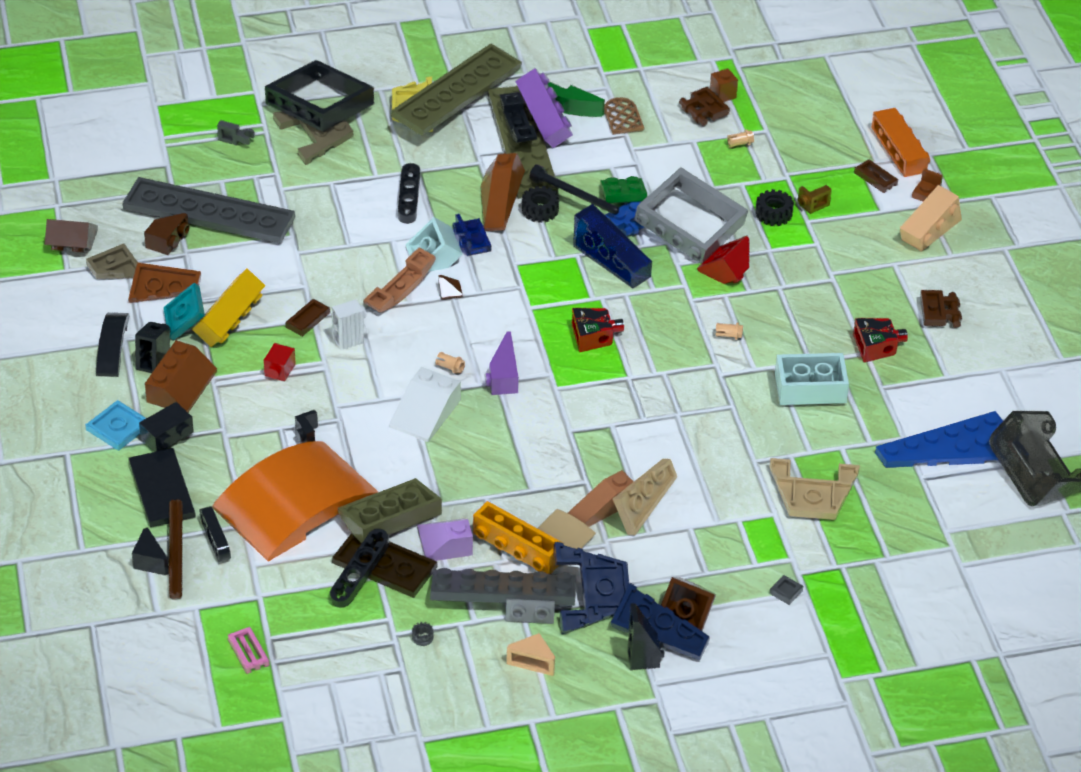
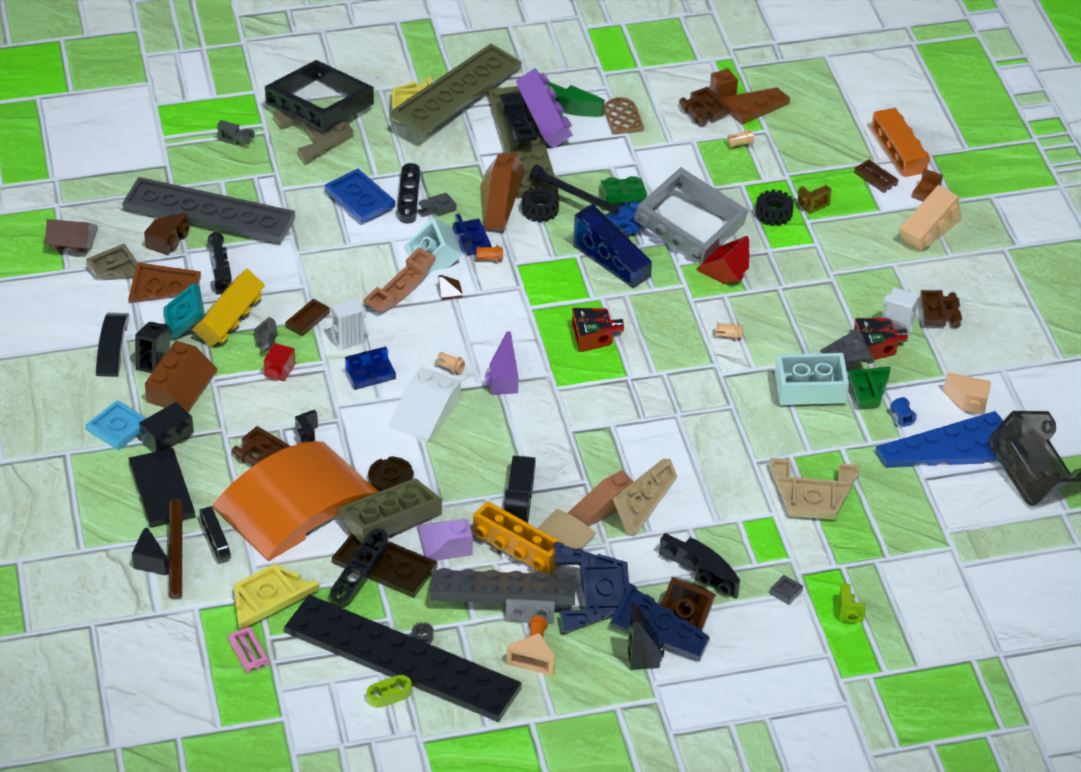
(222, 273): none -> black plate
(259, 442): none -> reddish brown plate
(266, 333): none -> dark grey plate
(268, 593): none -> light yellow wing
(360, 195): none -> blue plate
(369, 368): none -> clear blue bracket
(388, 691): none -> lime beam
(389, 472): none -> dark brown tile
(400, 654): none -> black plate
(438, 204): none -> dark grey plate
(490, 253): none -> orange pin
(520, 487): none -> black beam
(537, 625): none -> orange pin
(708, 565): none -> black slope
(755, 104): none -> dark orange wing
(848, 609): none -> lime bracket
(853, 348): none -> flat silver wing
(869, 385): none -> green wing
(901, 309): none -> white brick
(904, 413): none -> blue bush
(968, 392): none -> light nougat slope

